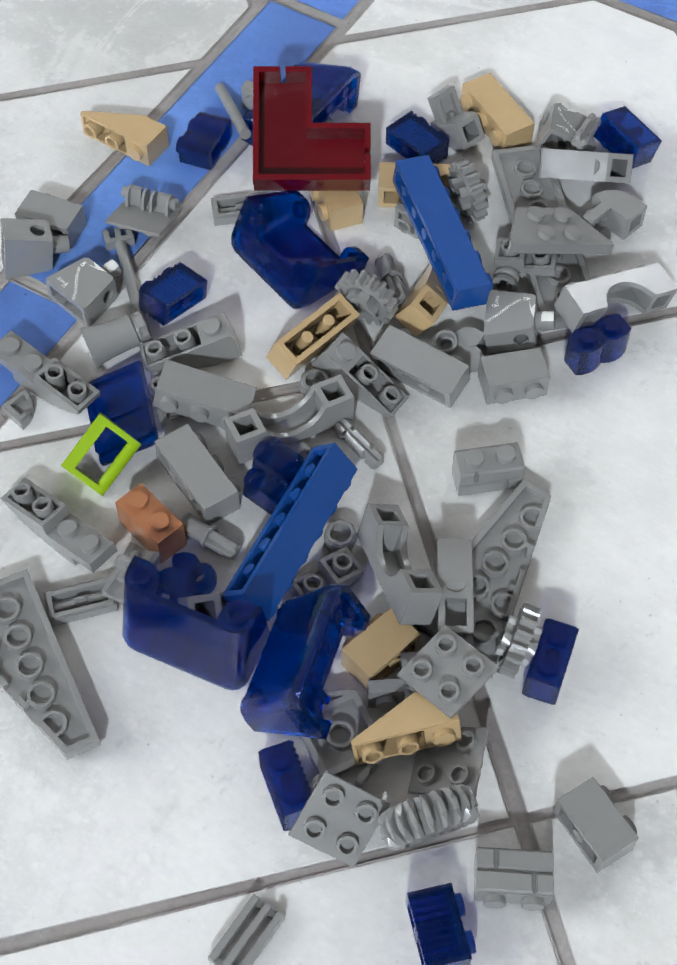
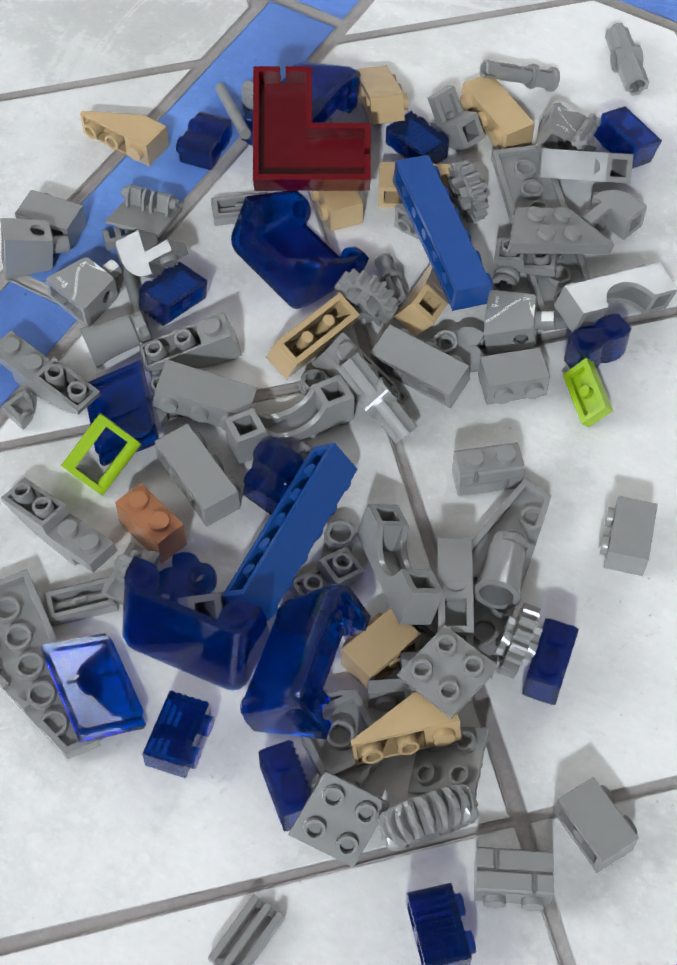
(94, 686): none -> clear blue piece
(145, 256): none -> brick
(178, 734): none -> clear blue brick
(210, 537): light grey axle -> none
(359, 443): light grey axle -> none
(377, 397): none -> light grey piece
(381, 95): none -> tan brick
(502, 572): none -> light grey plant
(531, 75): none -> light grey pin
(587, 392): none -> lime plate
(626, 59): none -> light grey piece
(630, 535): none -> light grey brick

